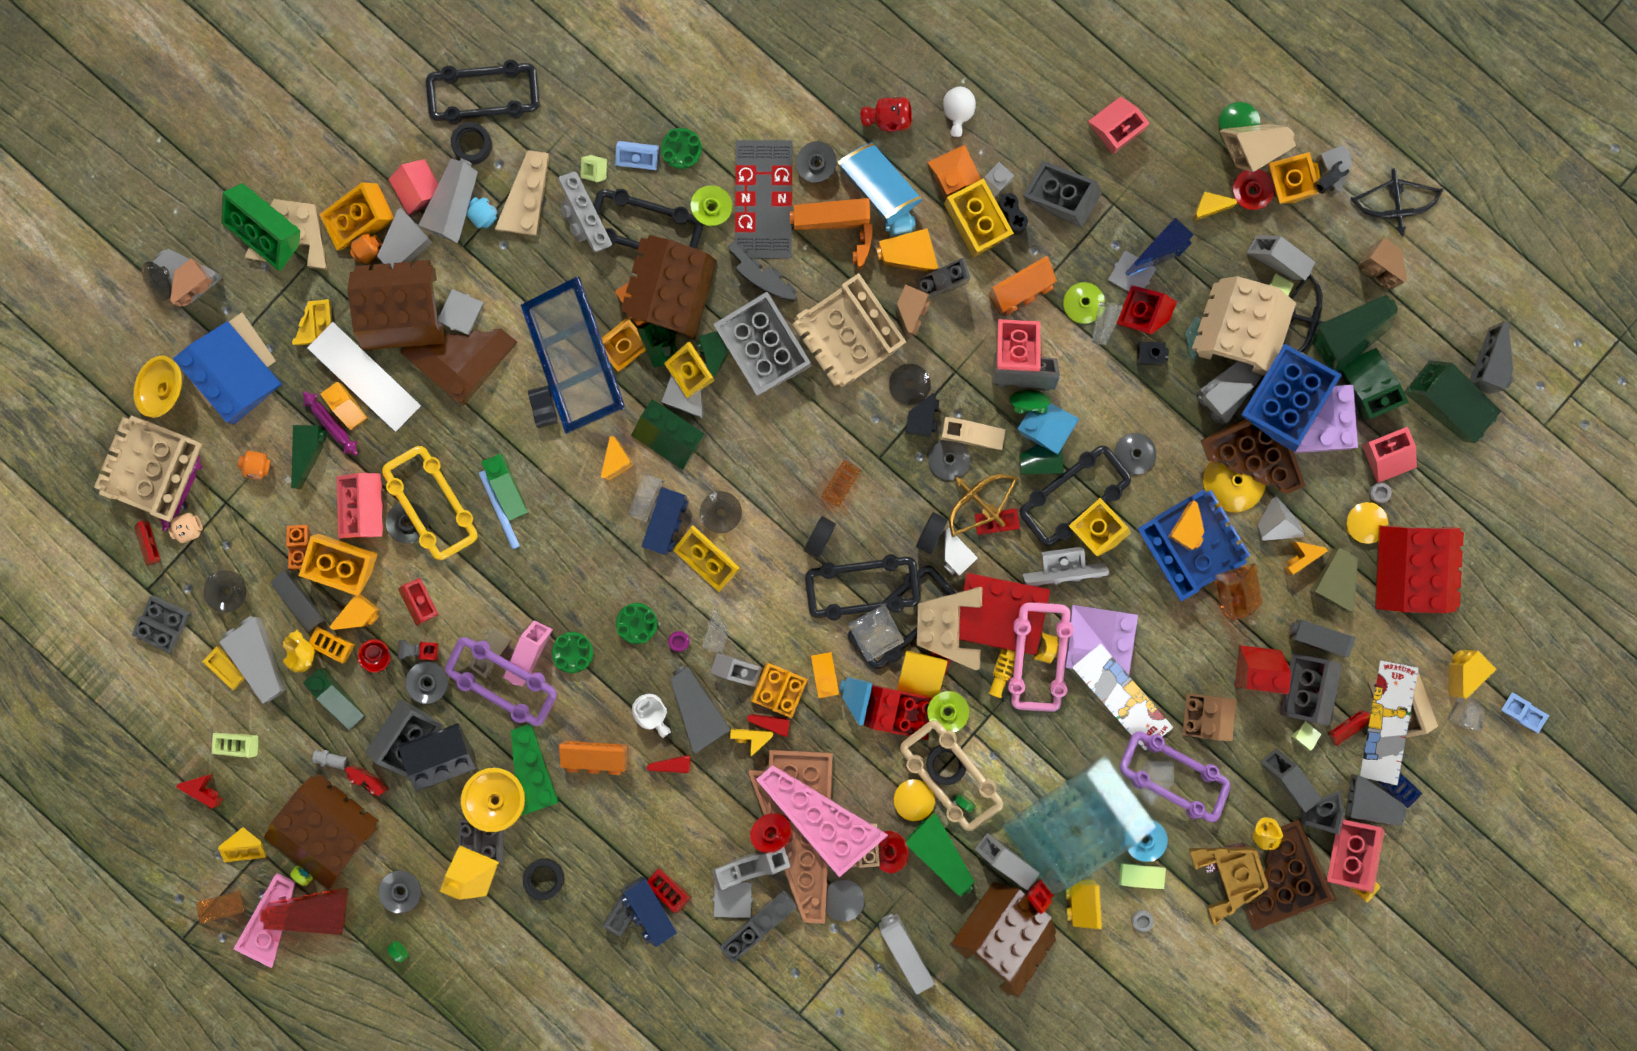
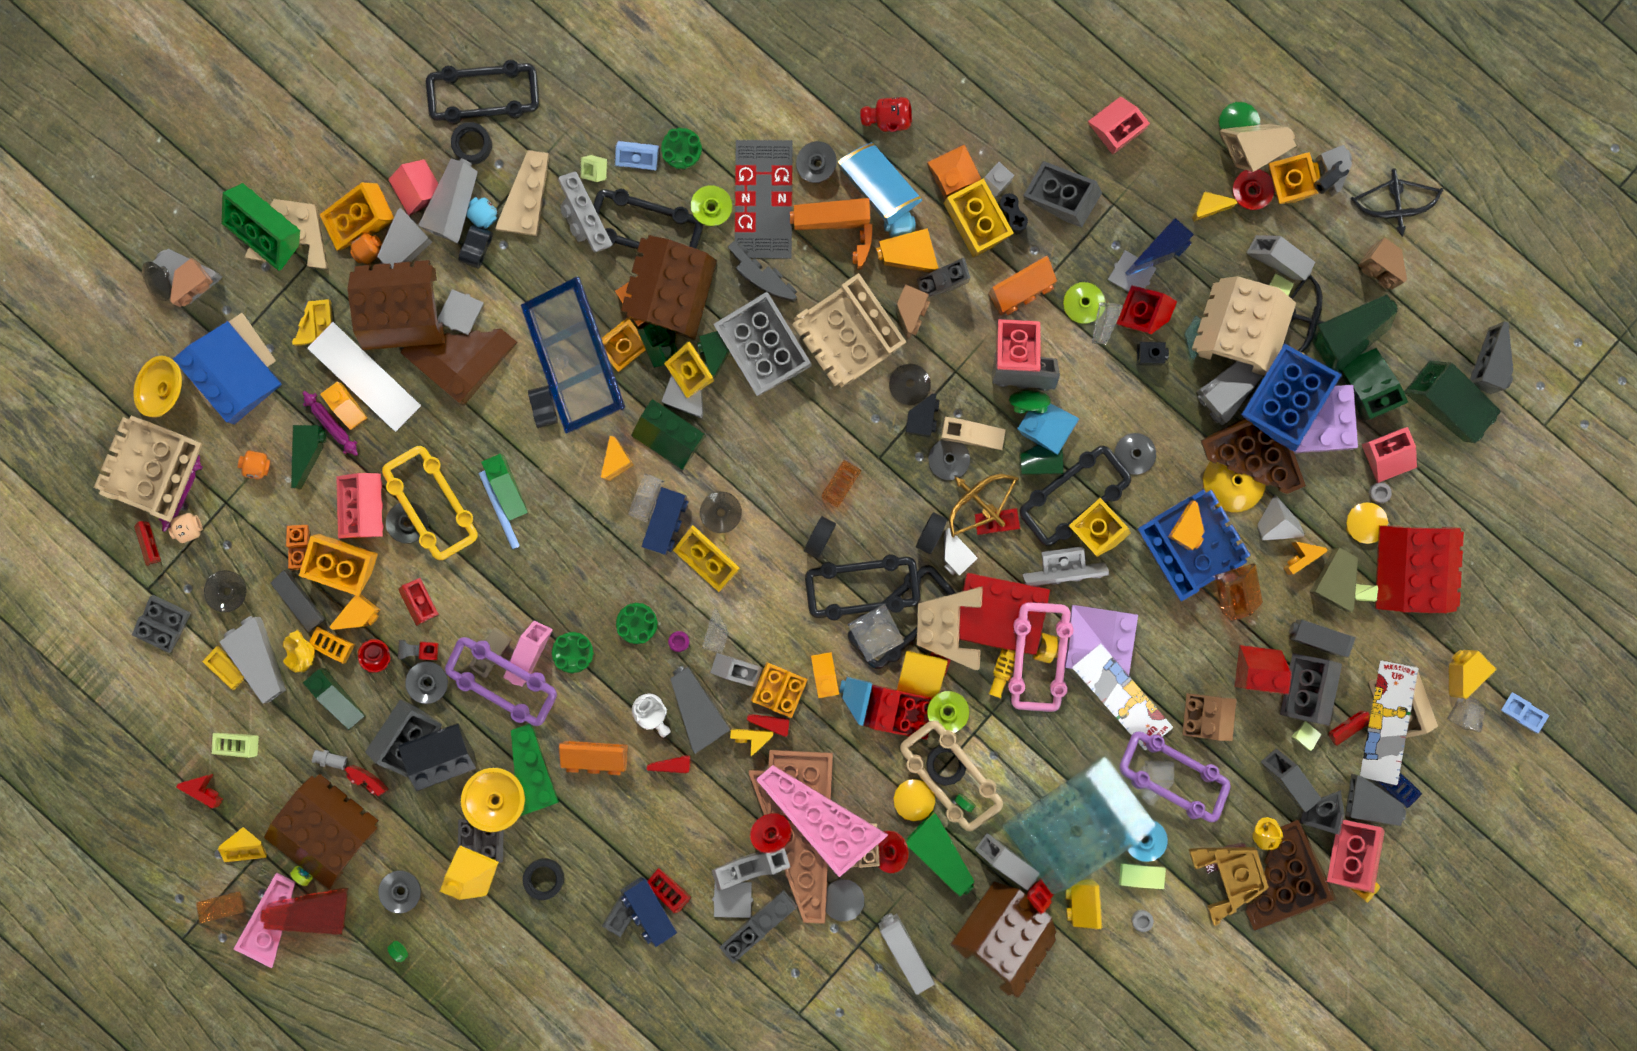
(475, 246): none -> black axle
(959, 107): white hair -> none
(1366, 593): none -> yellowish green slope

